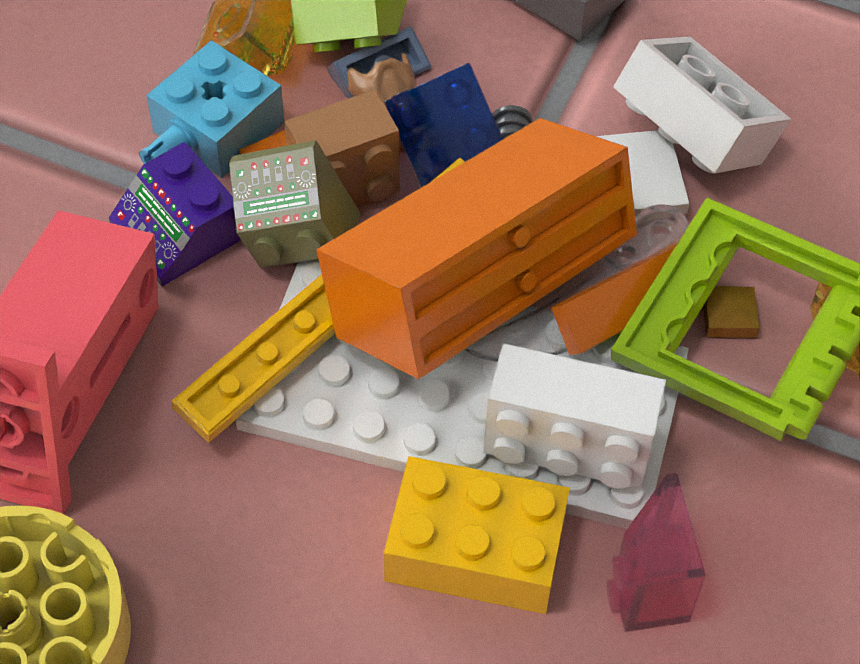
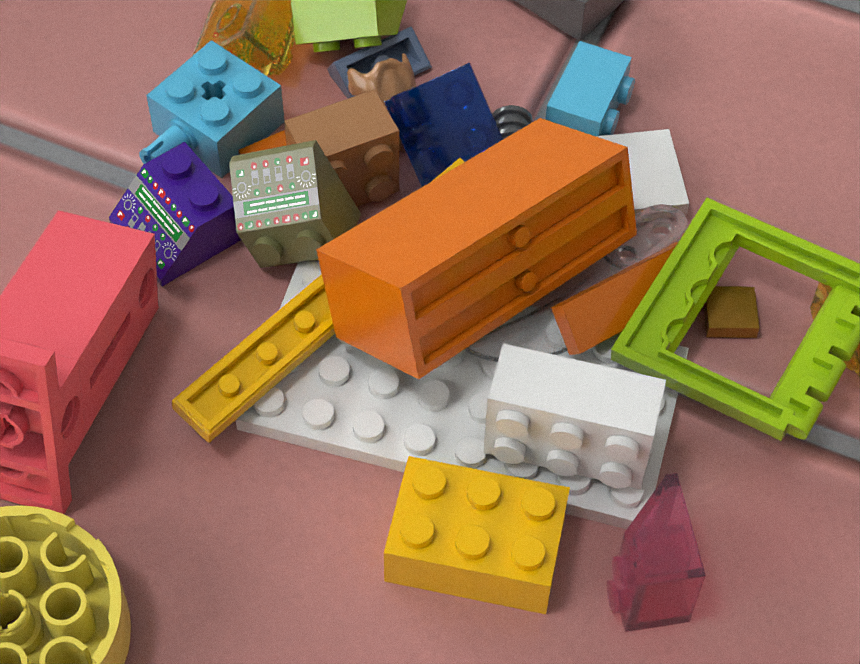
(592, 90): none -> medium azure brick
(700, 104): white brick -> none

